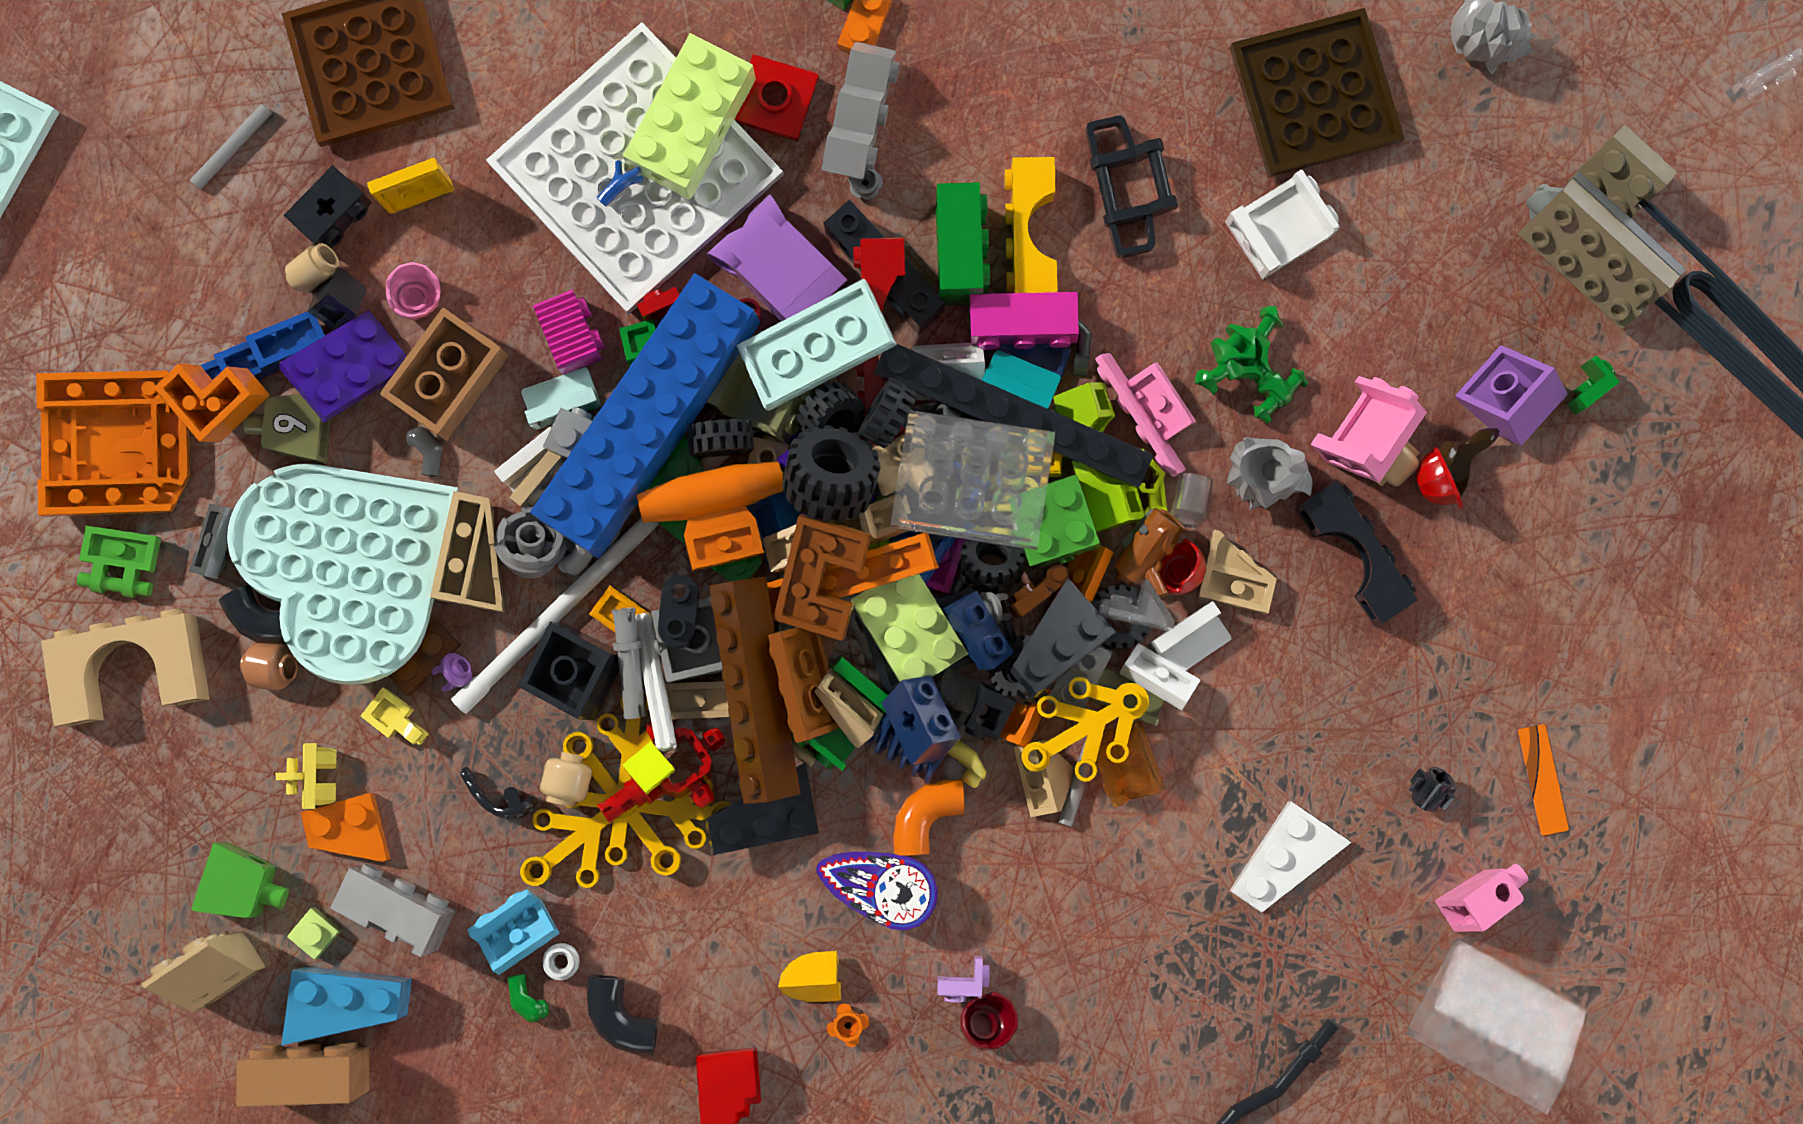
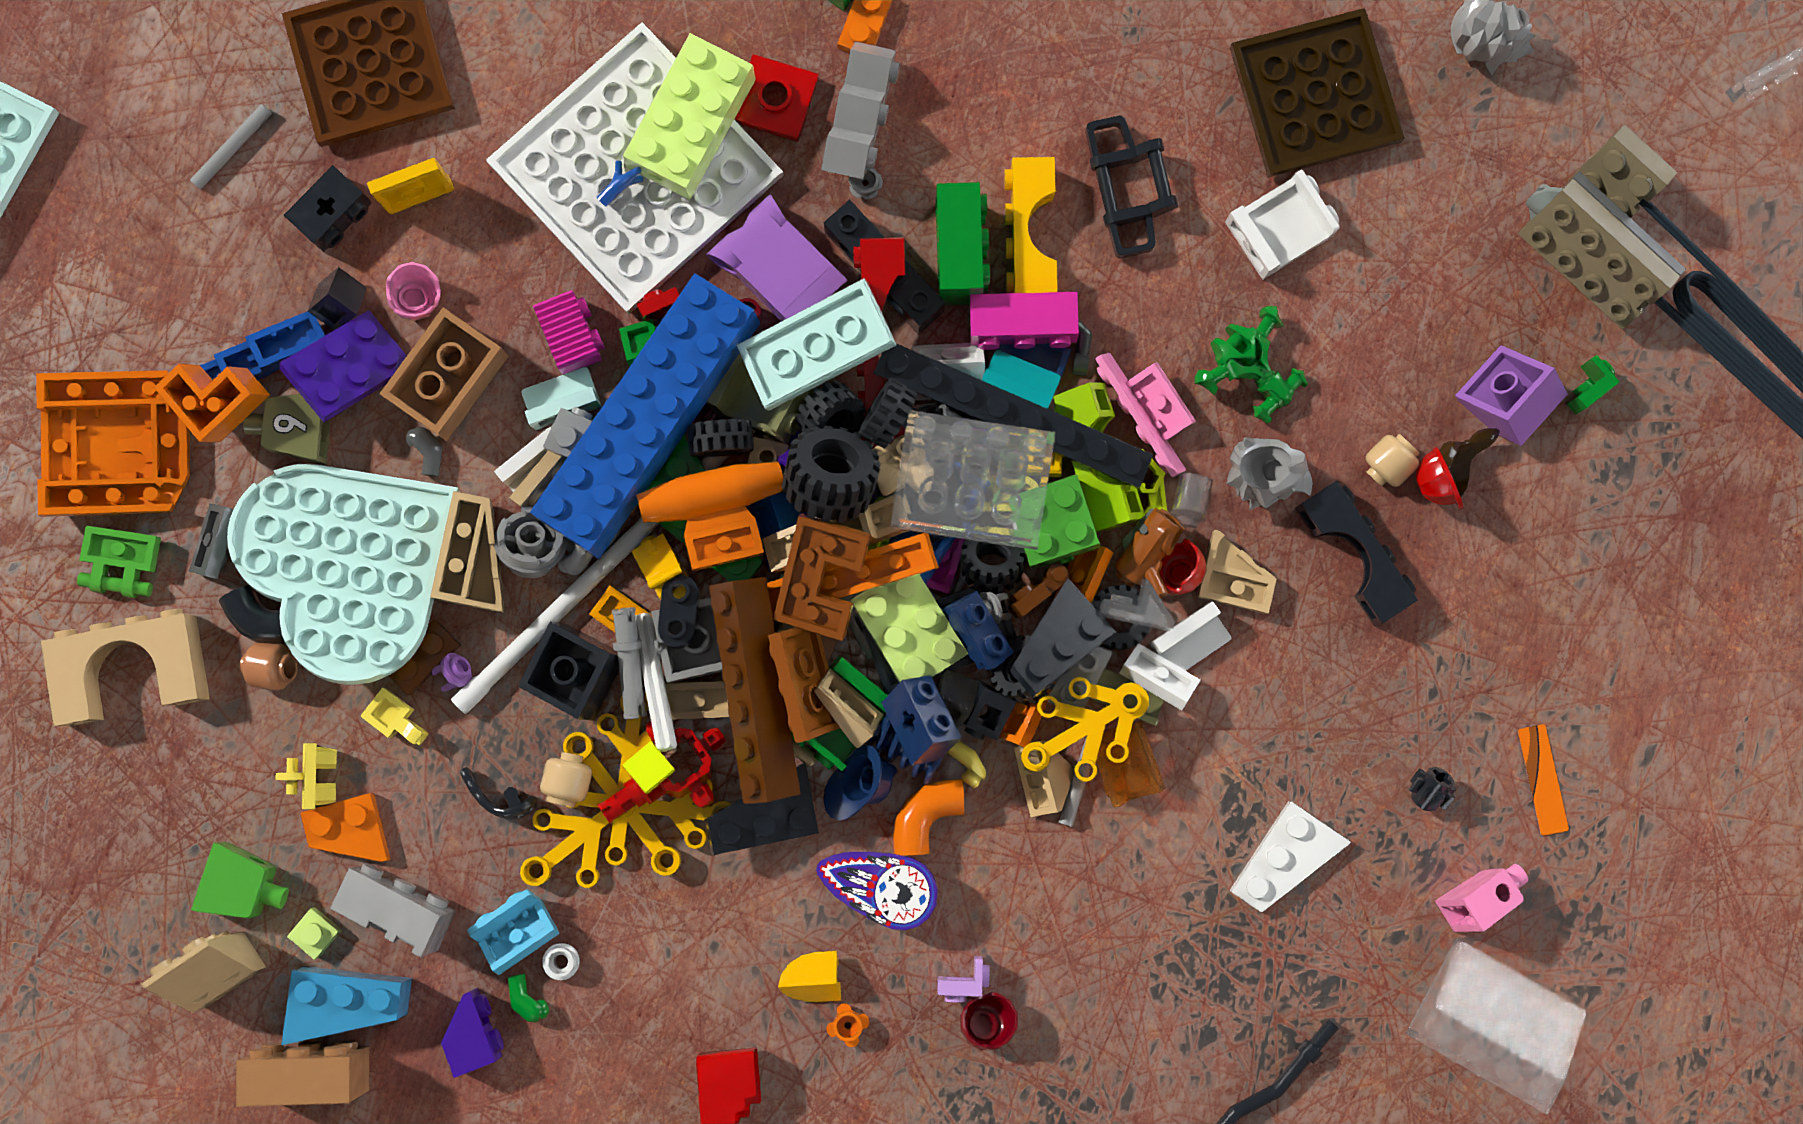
(311, 268): tan brick -> none
(470, 1036): none -> dark purple slope
(613, 1020): black cylinder -> none
(659, 563): none -> yellow piece
(862, 782): none -> dark blue piece
(1372, 430): bright pink panel -> none

